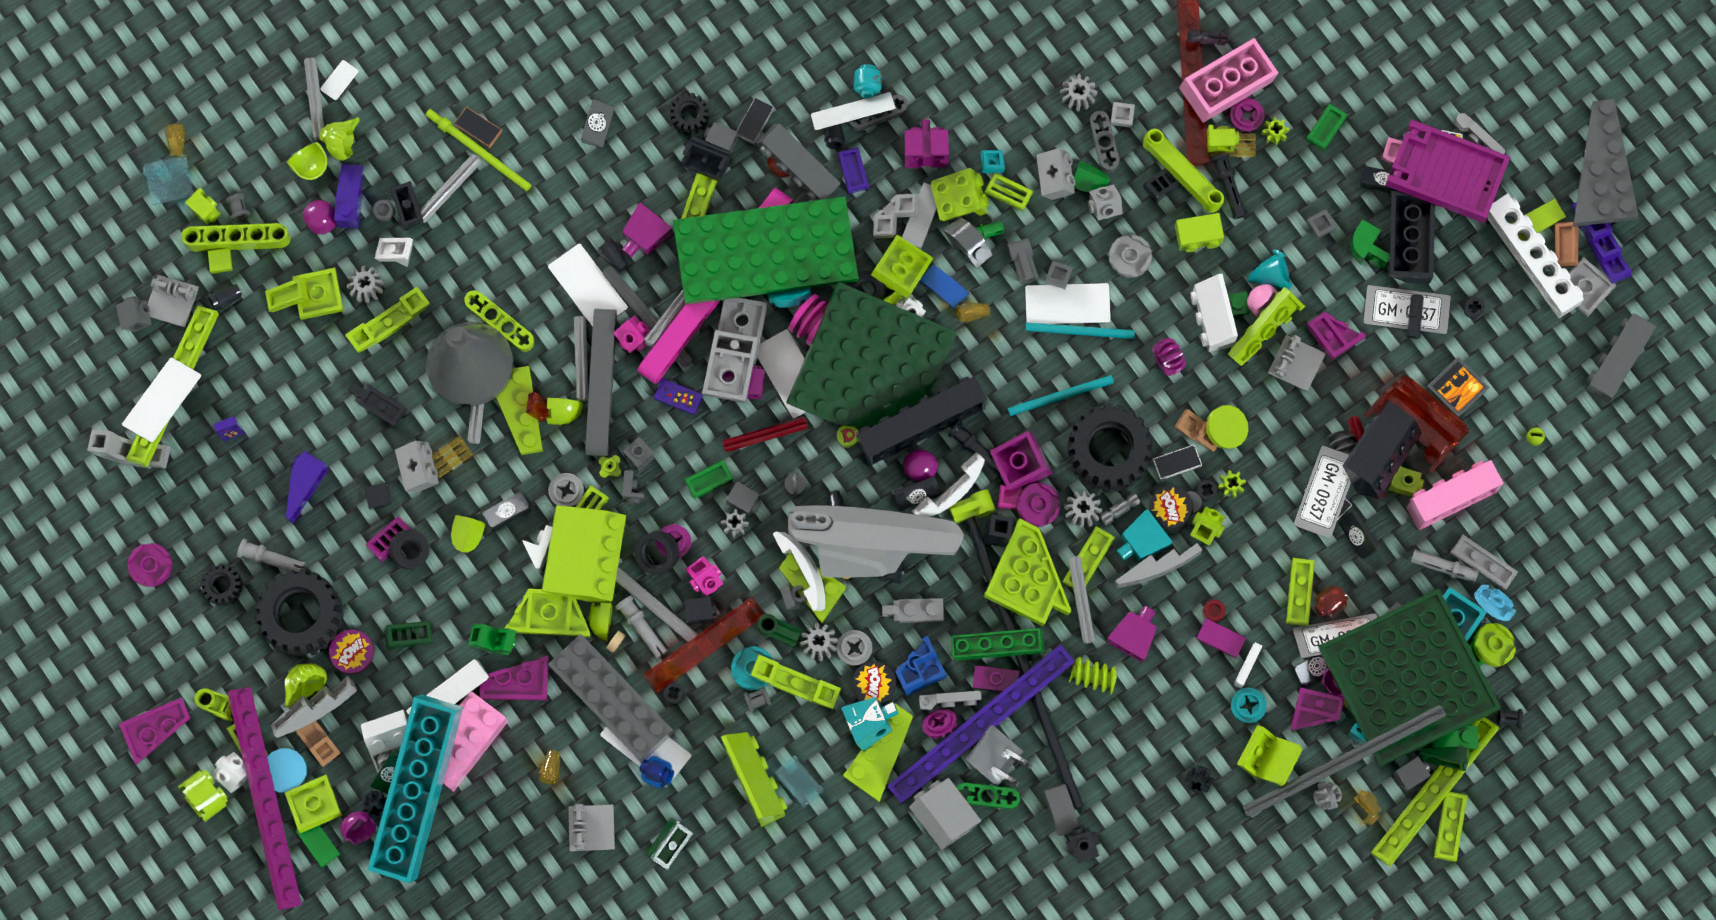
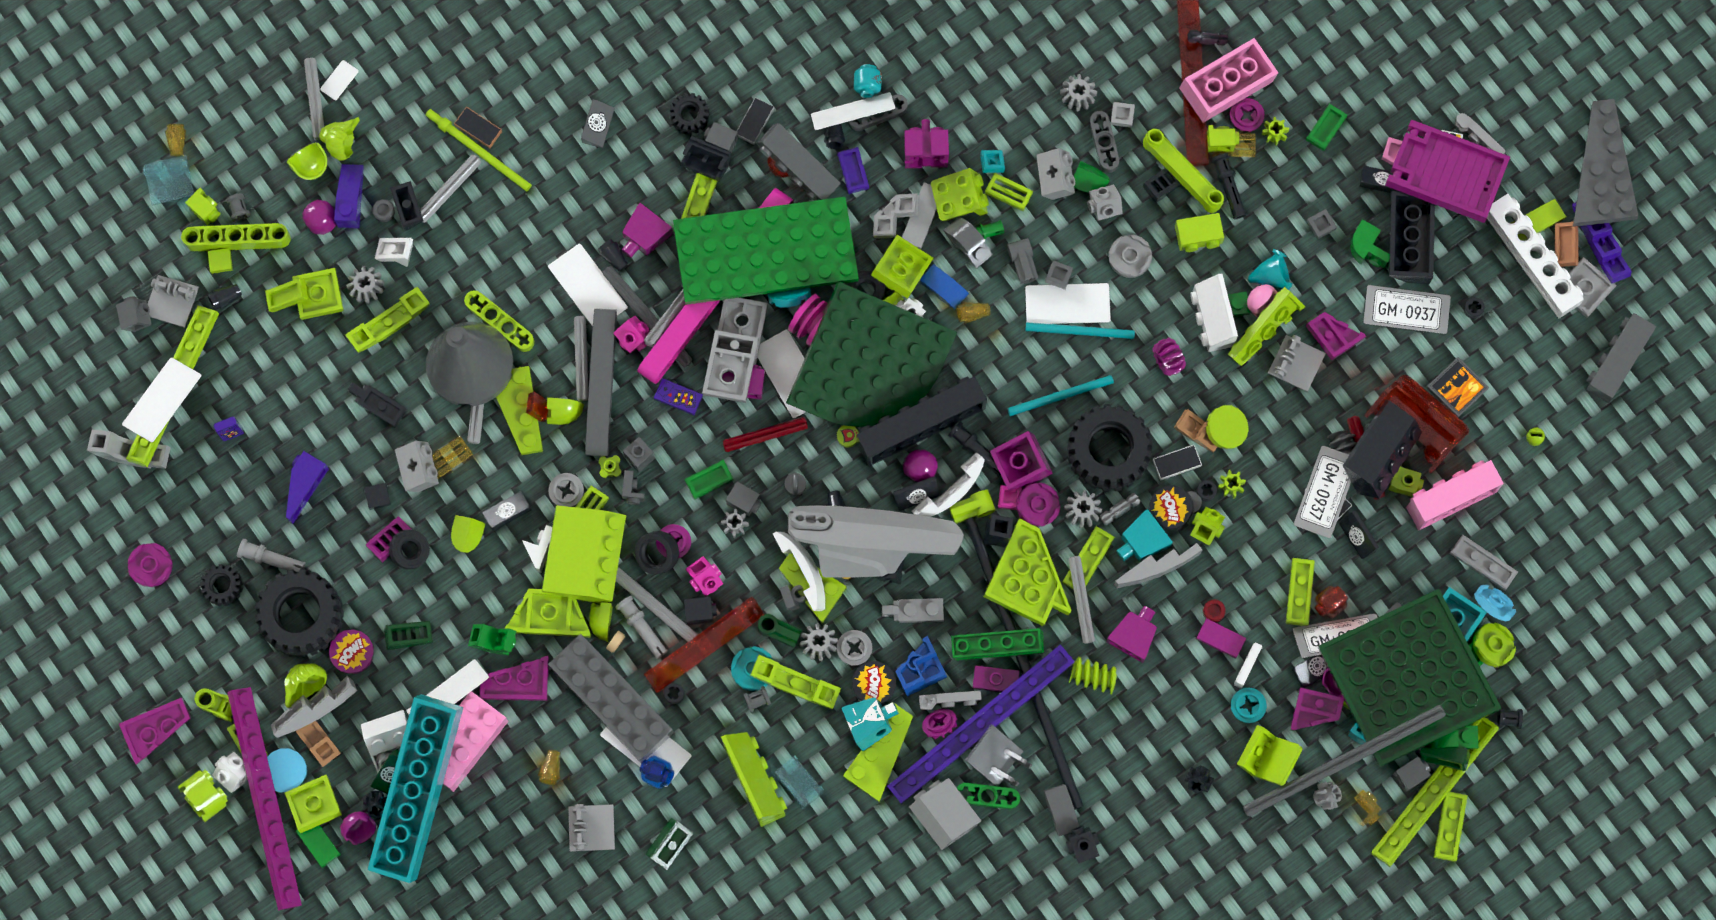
(1415, 316): black axle -> none
(1439, 564): light grey pin -> none

